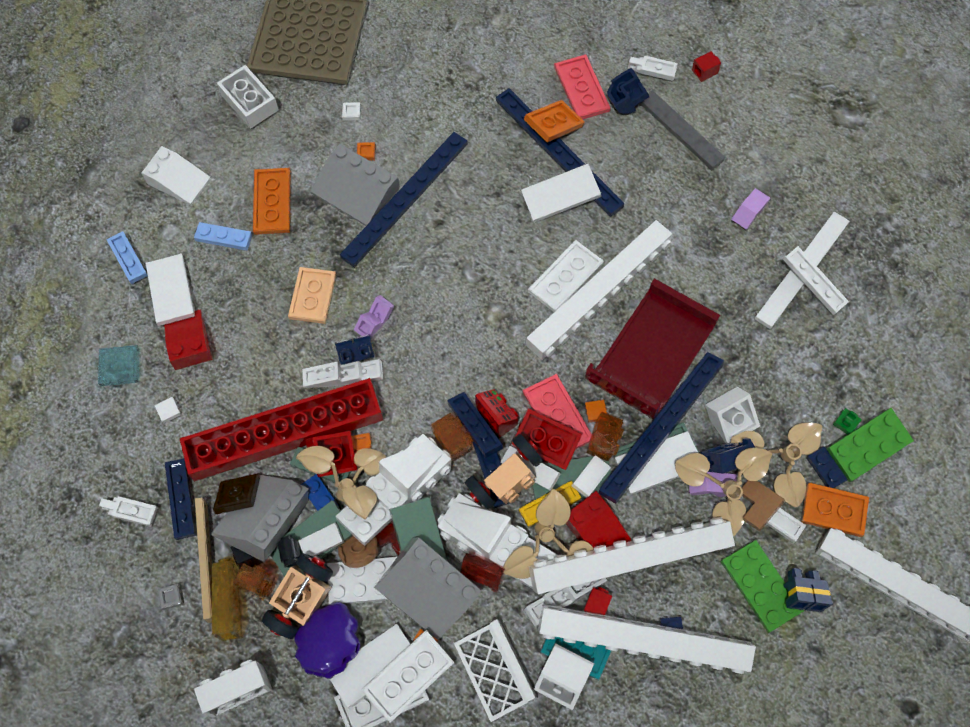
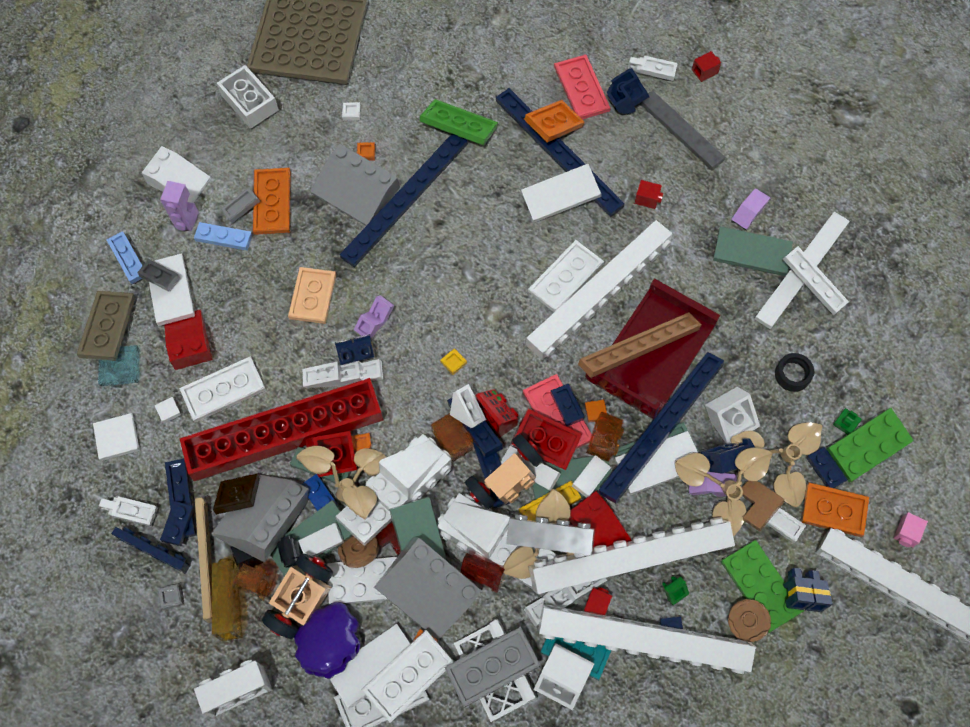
(106, 325): none -> dark tan plate
(116, 437): none -> white tile
(158, 275): none -> flat silver plate
(158, 552): none -> dark blue plate
(177, 523): none -> dark blue plate
(182, 213): none -> lavender arch
(222, 389): none -> white tile
(240, 205): none -> light grey tile
(453, 361): none -> yellow tile
(458, 122): none -> bright green plate
(466, 408): none -> white slope
(492, 667): none -> light grey tile
(550, 536): none -> light grey brick
(567, 405): none -> dark blue plate
(638, 345): none -> medium nougat plate
(648, 194): none -> red brick
(676, 590): none -> green tile
(749, 620): none -> medium nougat tile
(752, 251): none -> sand green tile
(798, 359): none -> black tyre
(910, 530): none -> bright pink brick

